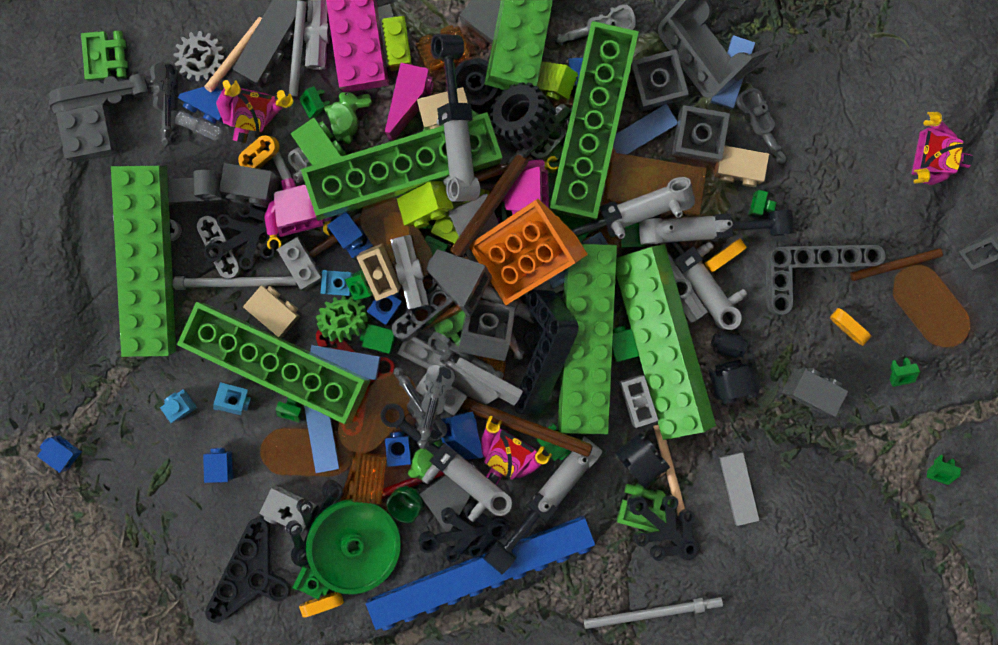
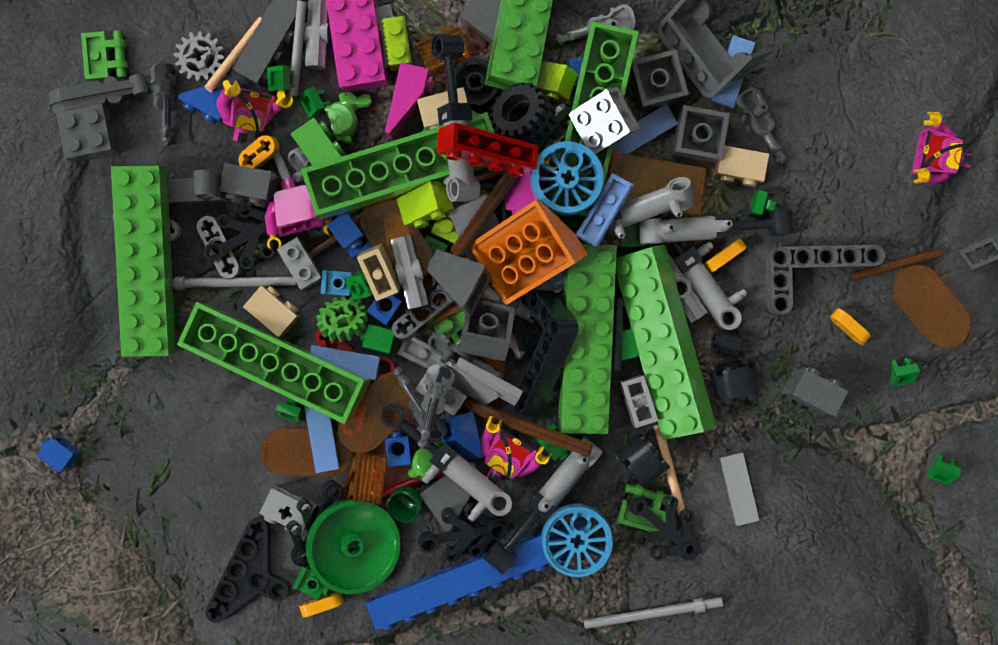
(178, 406): dark azure brick -> none
(198, 125): clear axle -> none
(218, 466): blue brick -> none
(227, 392): dark azure brick -> none
(279, 78): none -> green tile
(486, 149): none -> red brick
(580, 152): none -> dark azure piece
(587, 512): none -> dark azure piece
(604, 120): none -> bracket
(604, 210): none -> medium blue tile
(617, 334): none -> black bar

